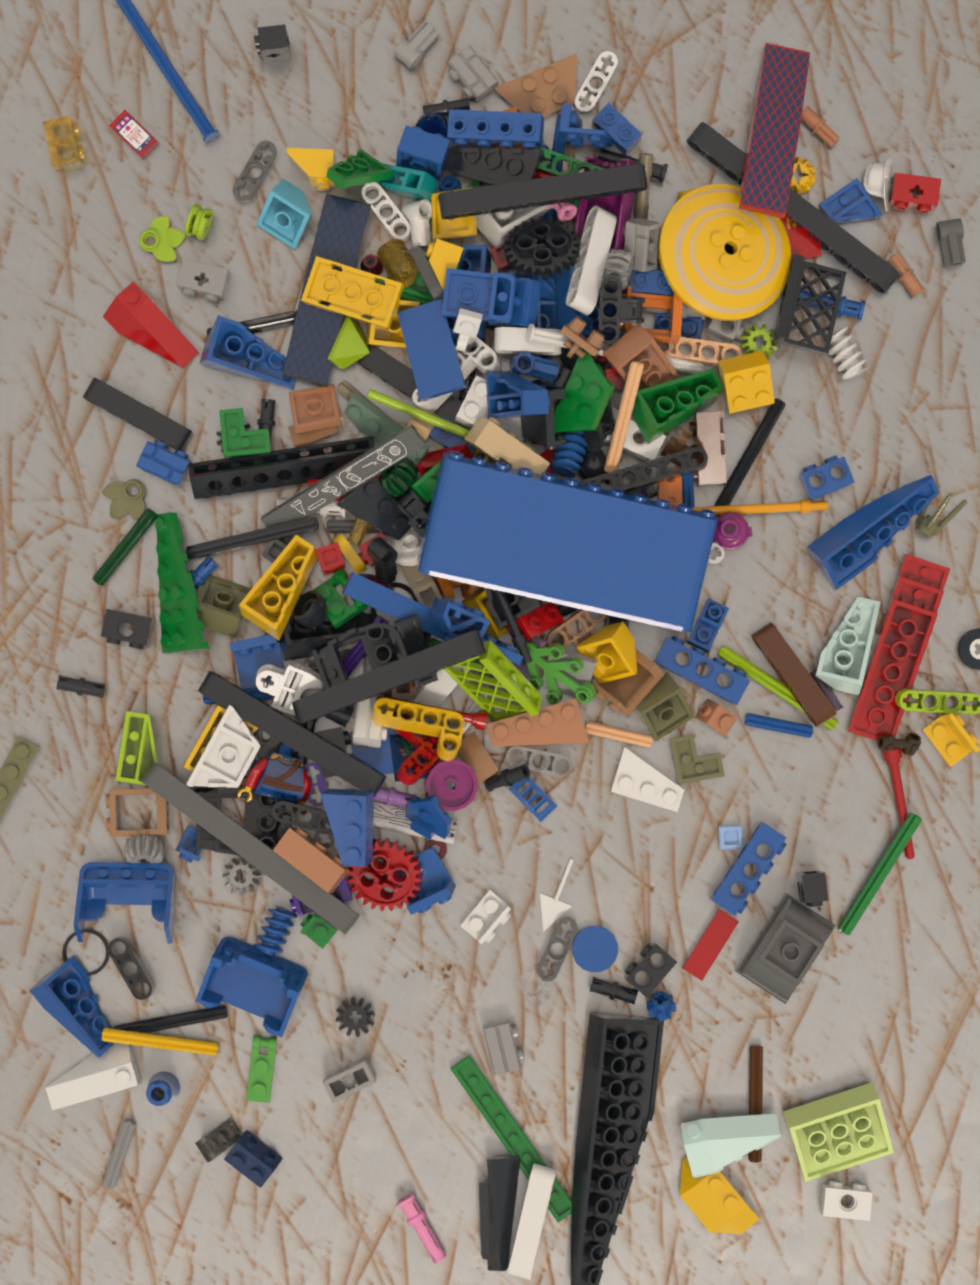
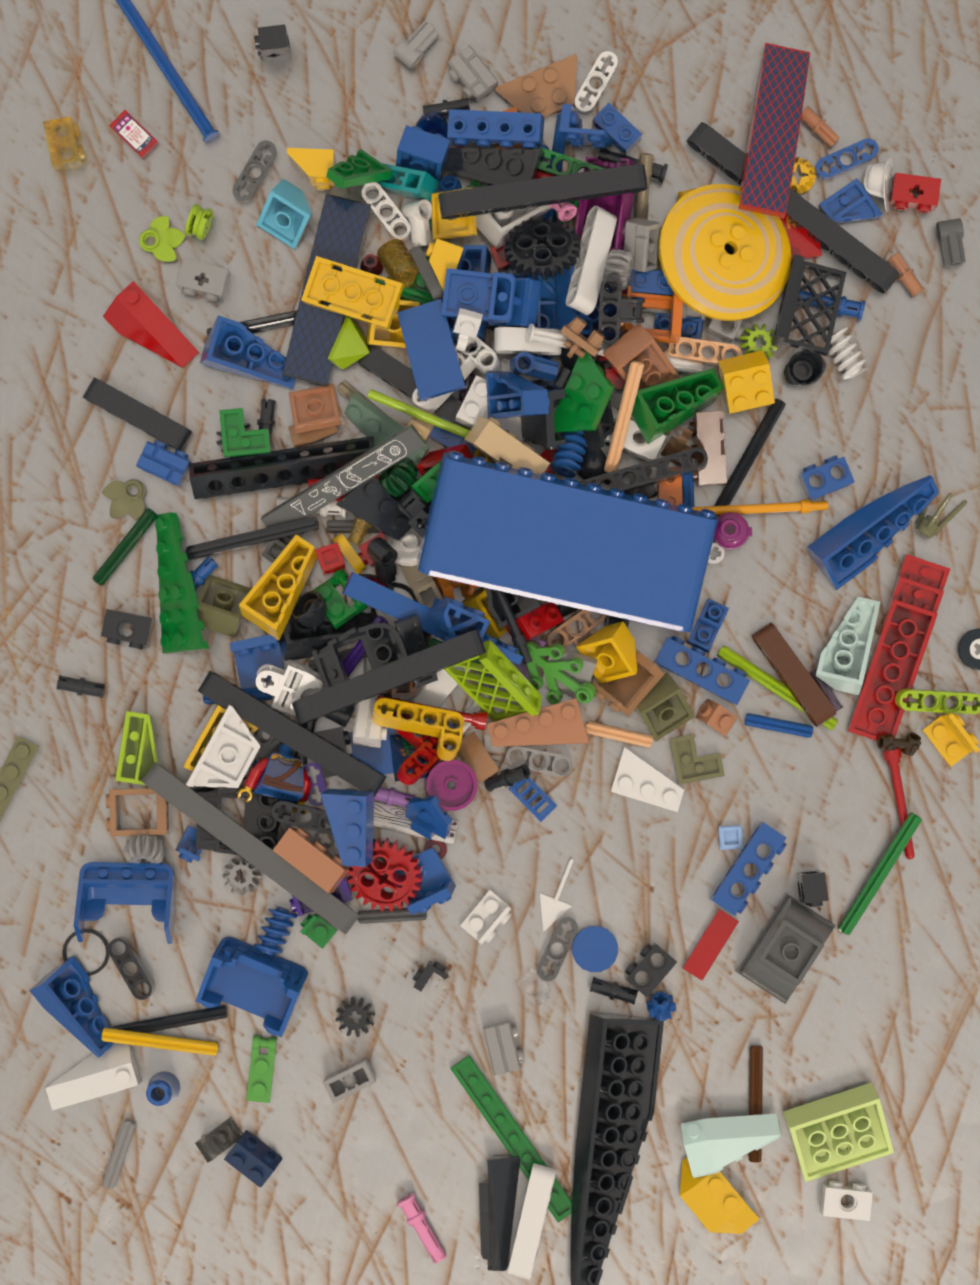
(396, 915): none -> dark grey axle
(422, 976): none -> black bracket
(804, 368): none -> black hair
(864, 158): none -> blue beam

